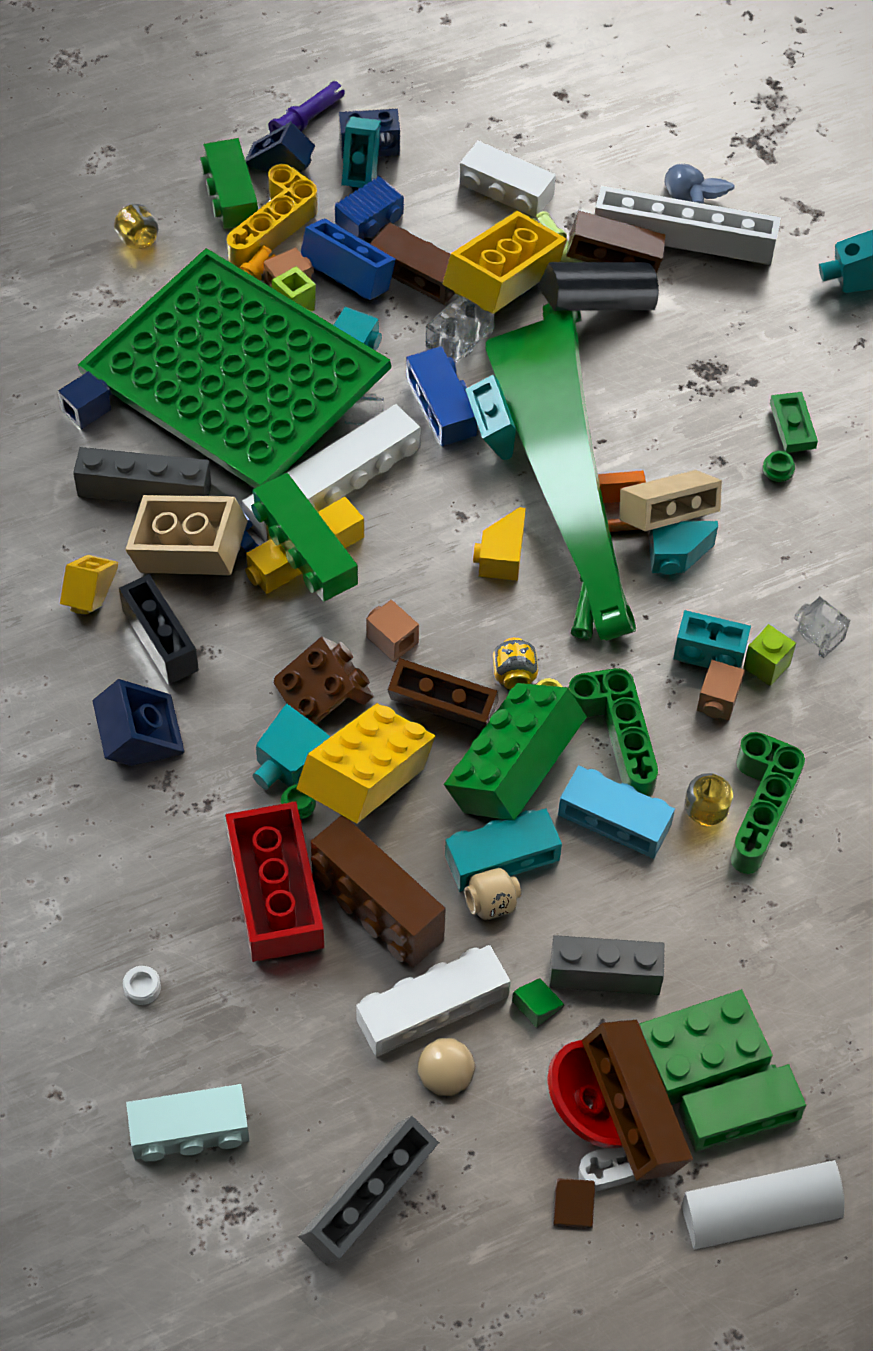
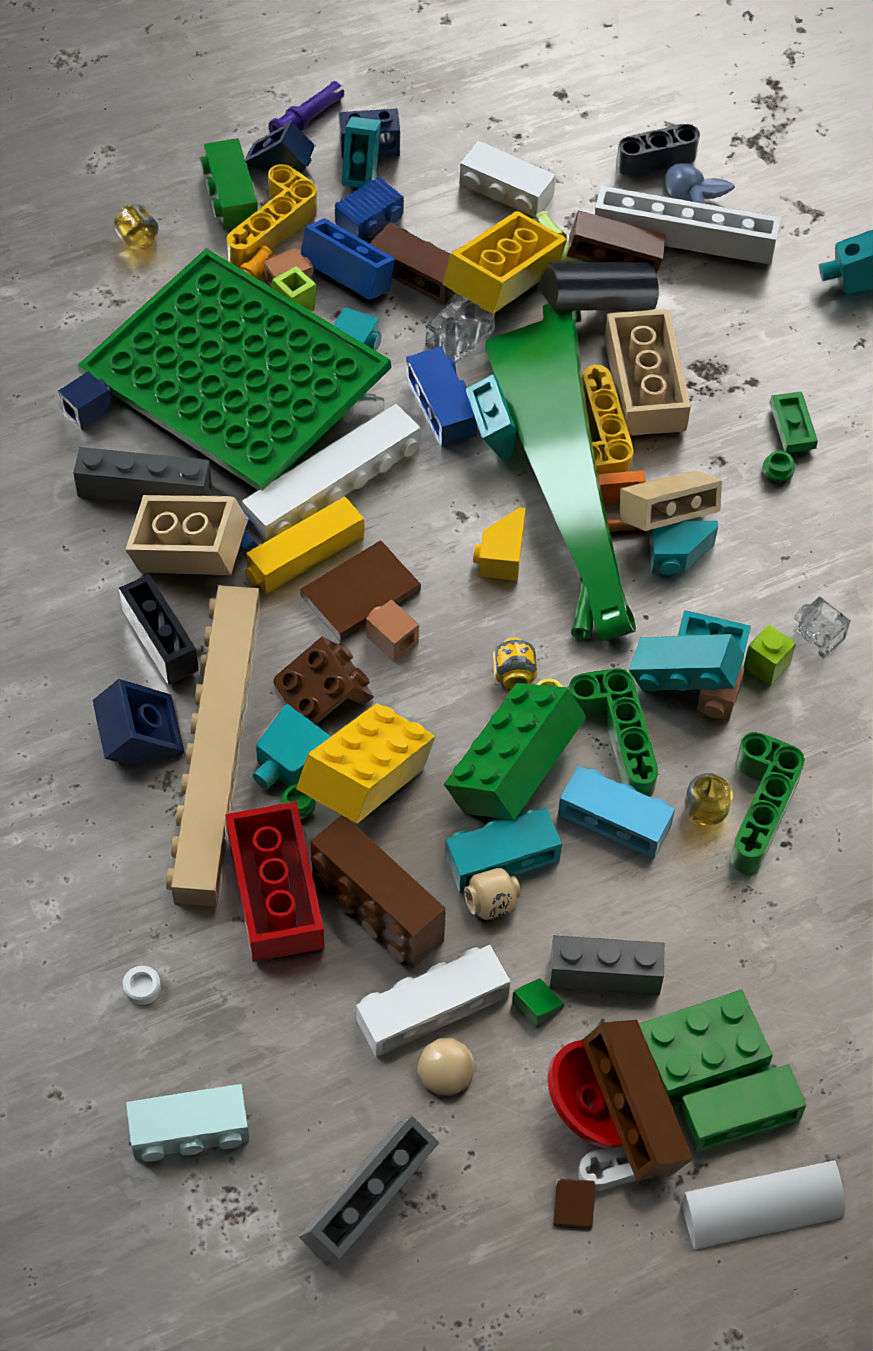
(87, 583): yellow slope -> none
(215, 749): none -> tan brick
(305, 537): green brick -> none
(357, 587): none -> reddish brown tile
(442, 694): reddish brown brick -> none
(606, 422): none -> yellow beam
(647, 371): none -> tan brick
(657, 149): none -> black beam
(686, 662): none -> teal brick

